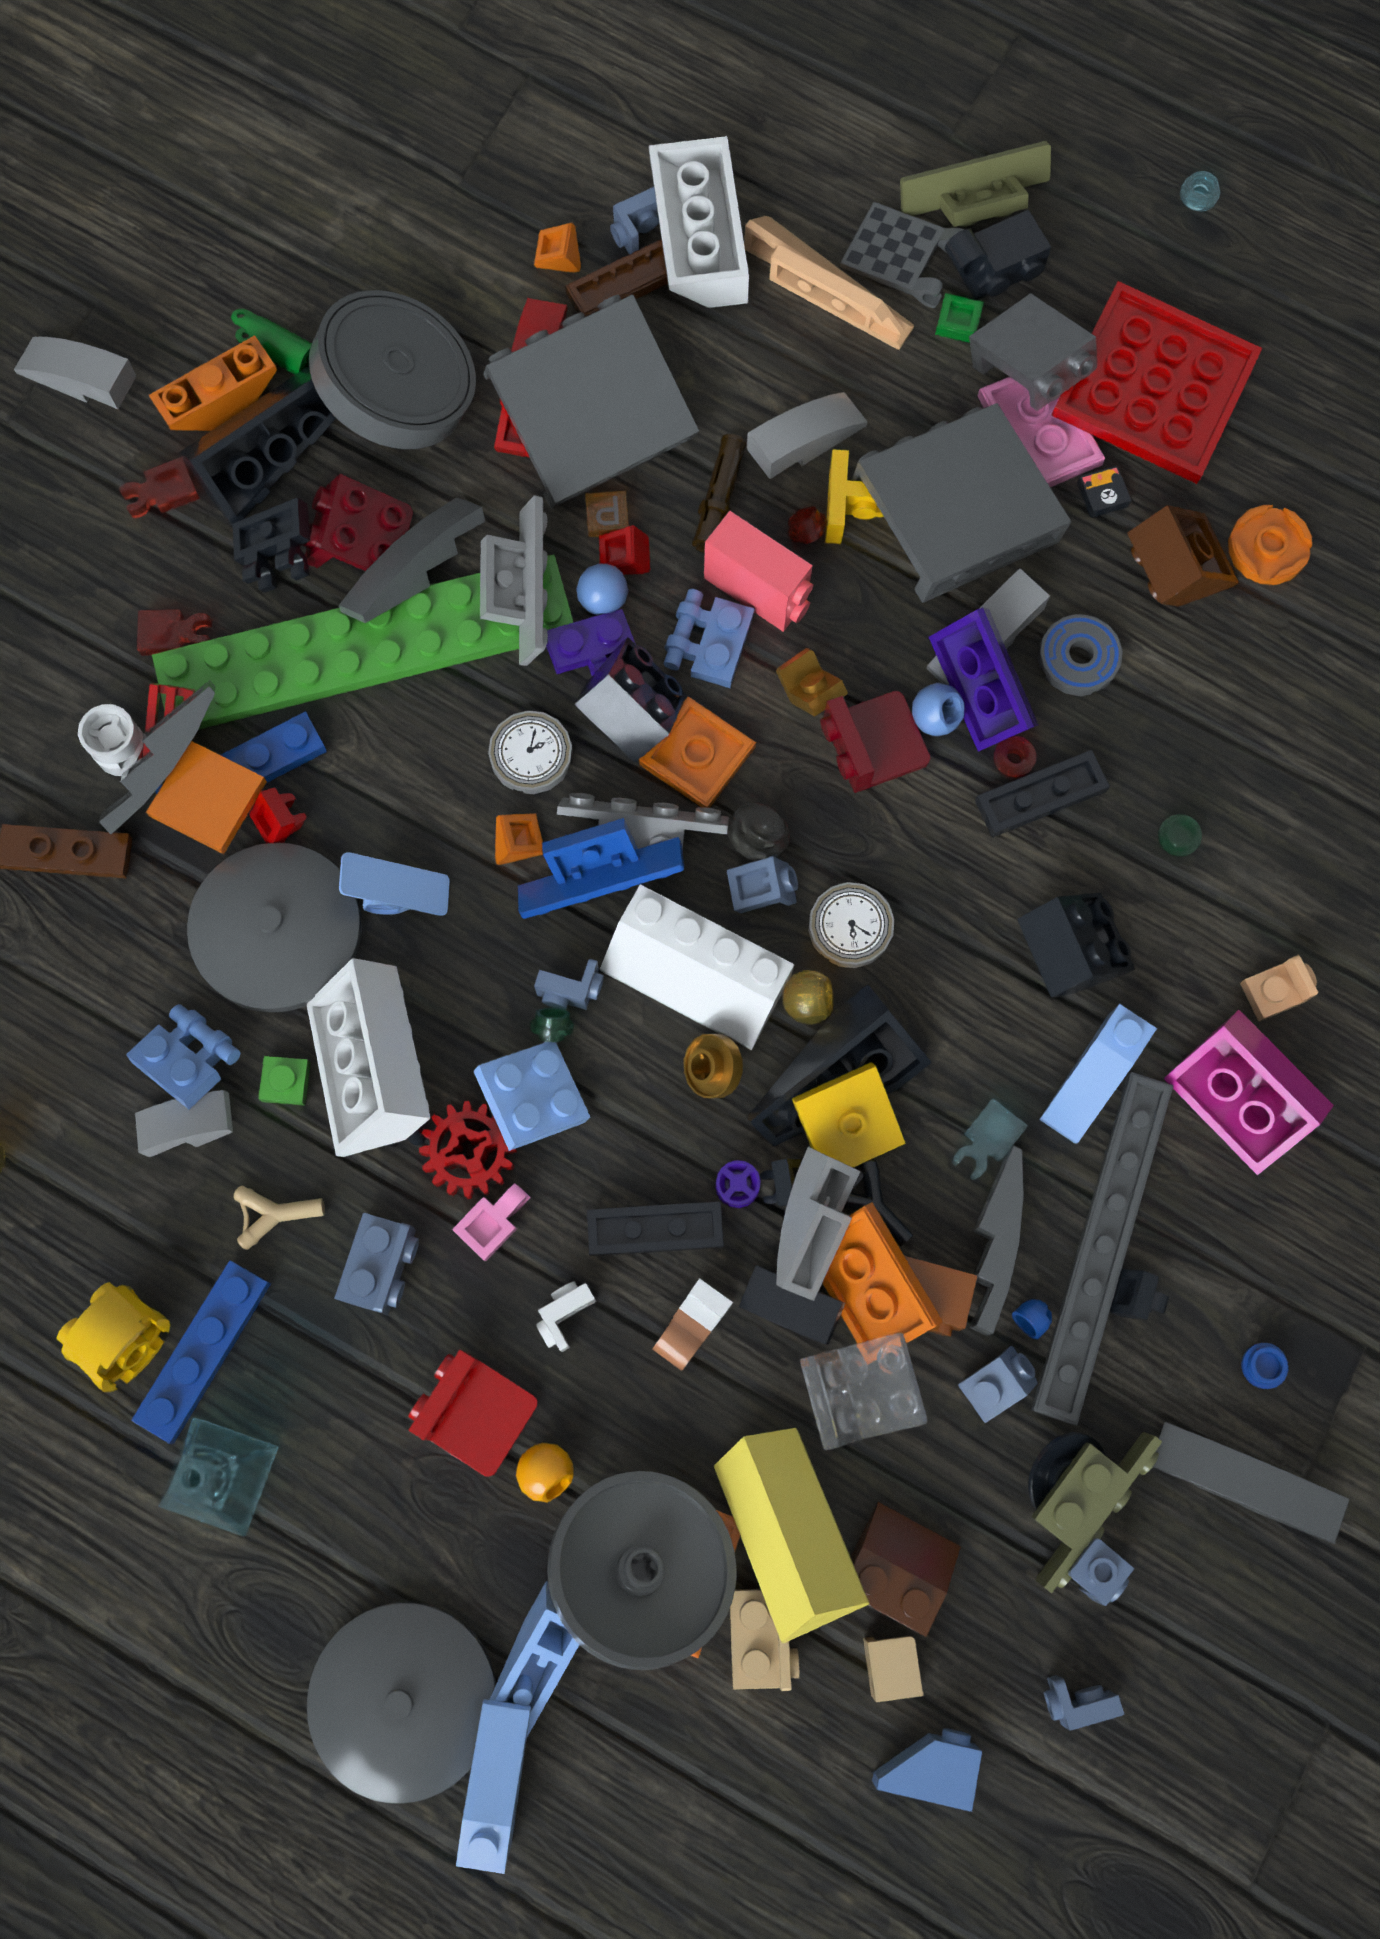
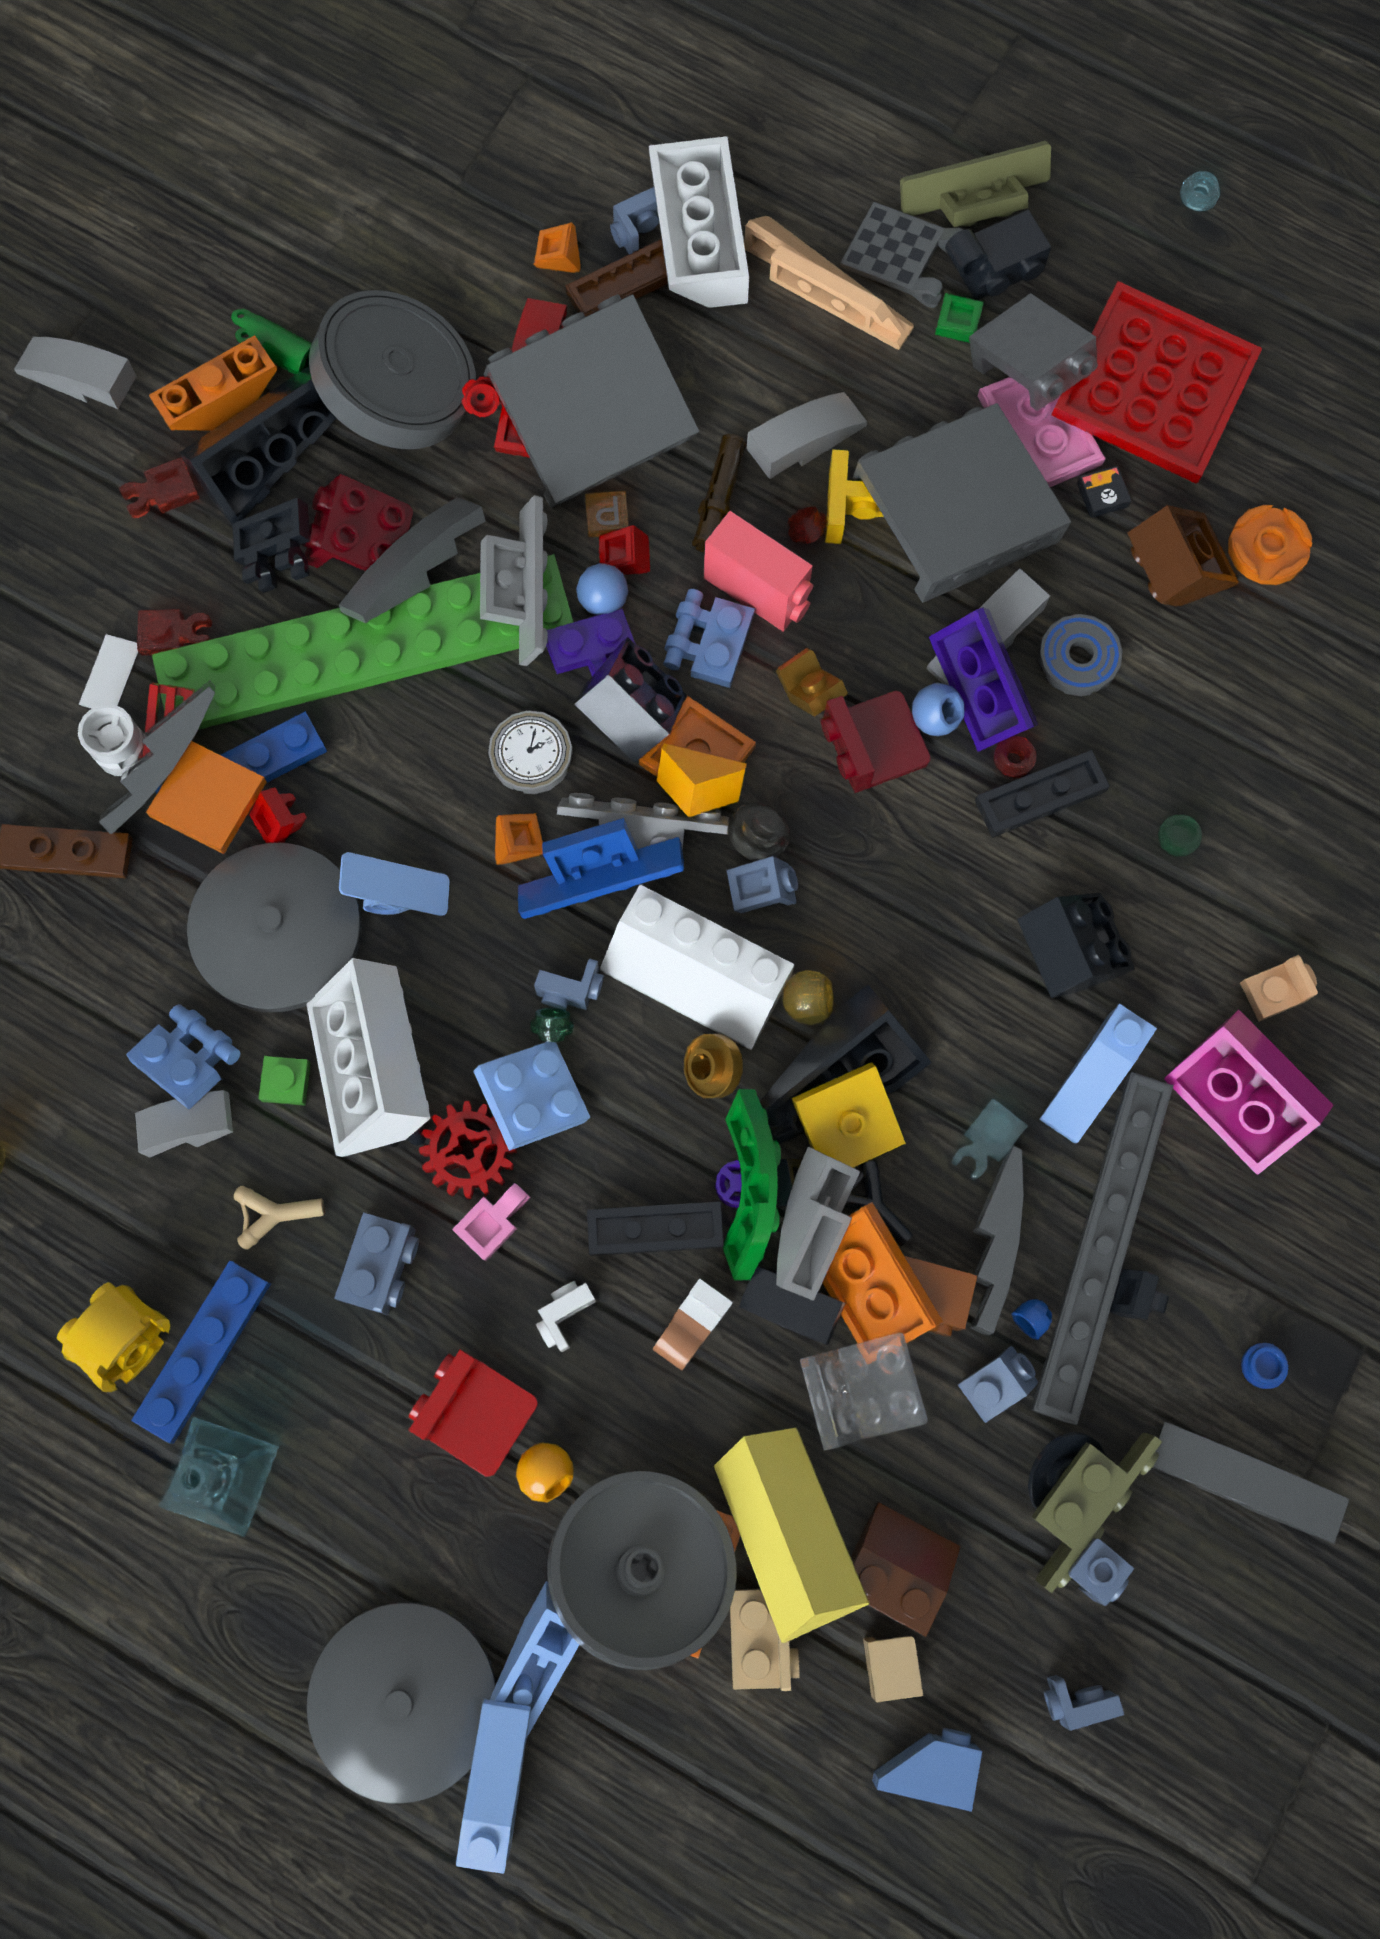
(109, 672): none -> white sticker
(478, 407): none -> red plate
(699, 780): none -> light orange slope
(758, 1161): none -> green plate
(851, 925): tile -> none

